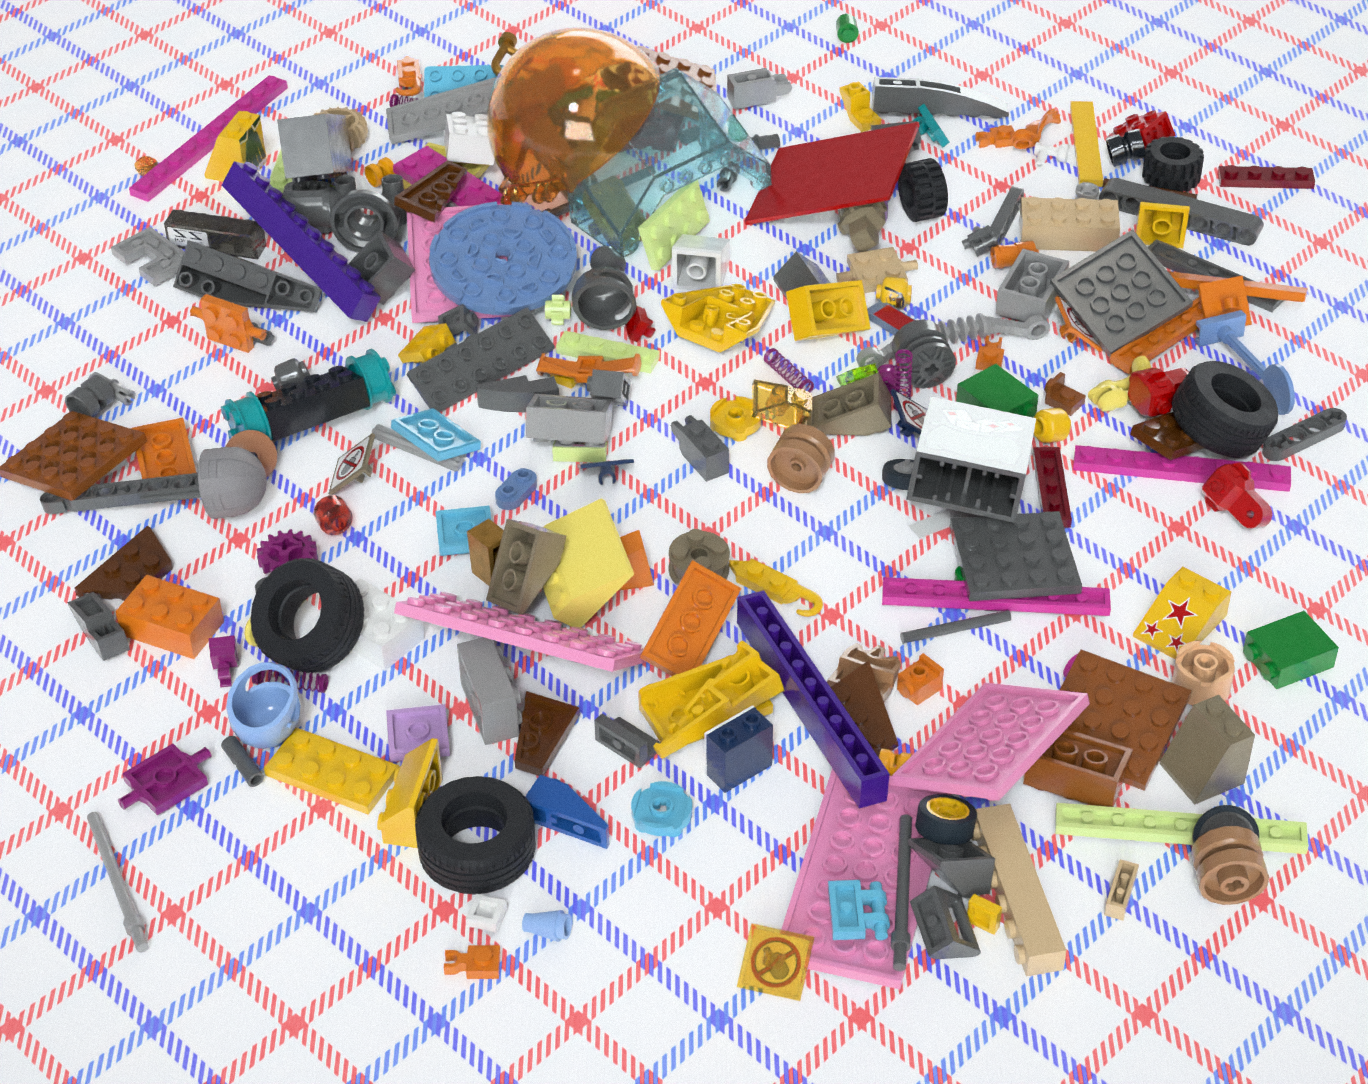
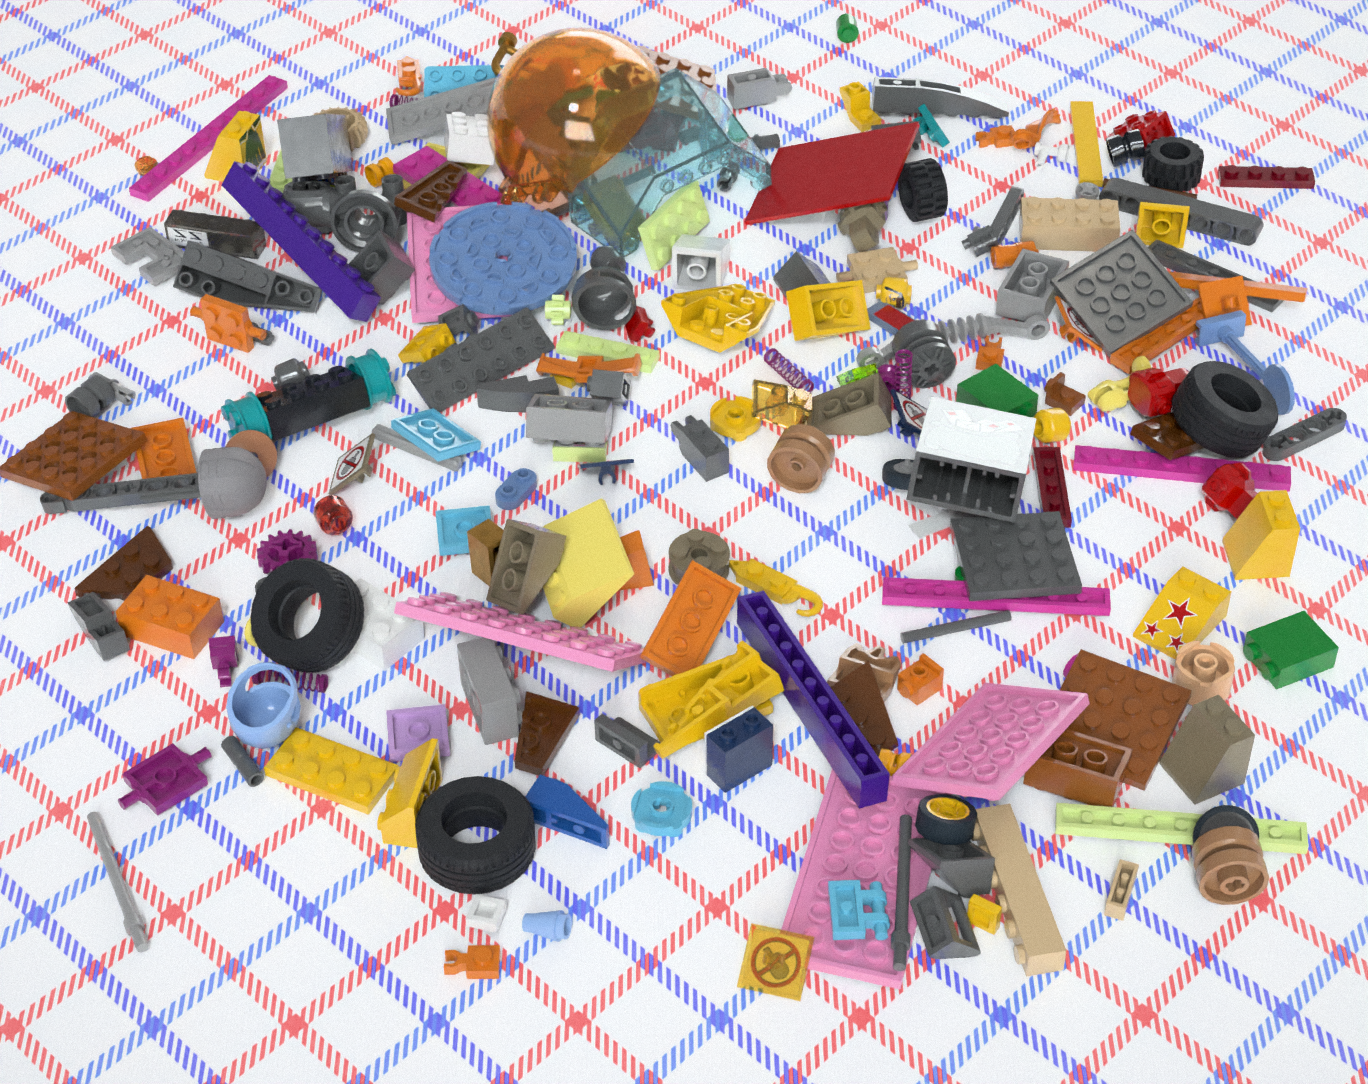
(1263, 538): none -> yellow slope

